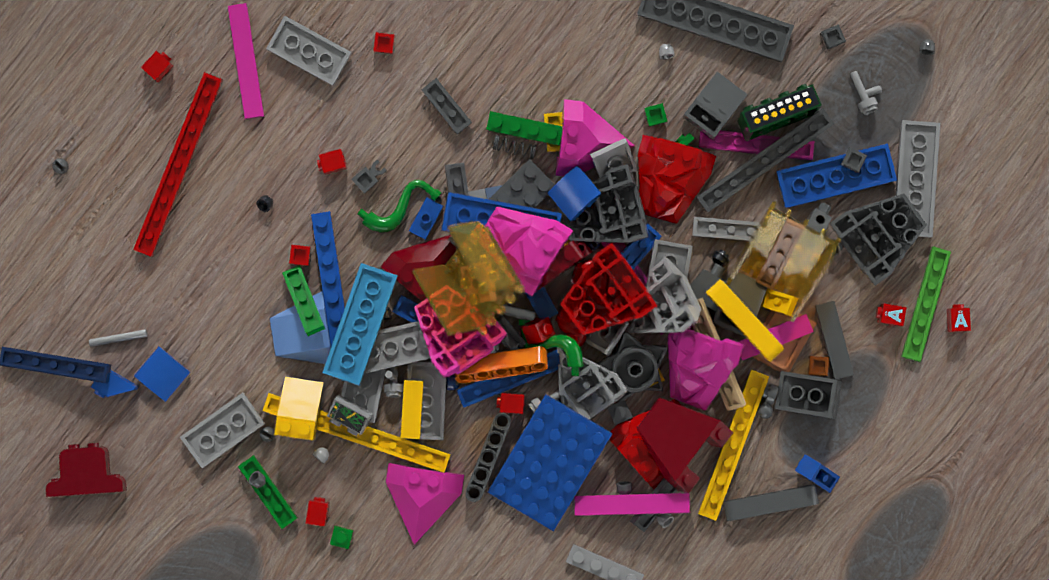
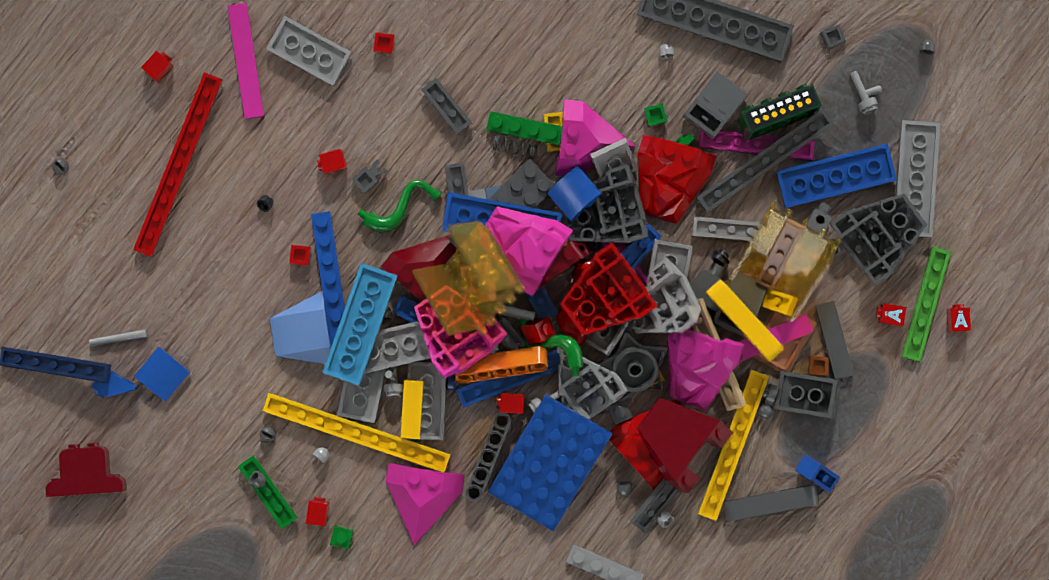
(222, 430): light grey plate -> none
(299, 408): yellow slope -> none
(303, 300): green plate -> none
(349, 415): slope -> none
(426, 218): blue plate -> none
(632, 504): dark pink tile -> none
(853, 160): dark grey tile -> none

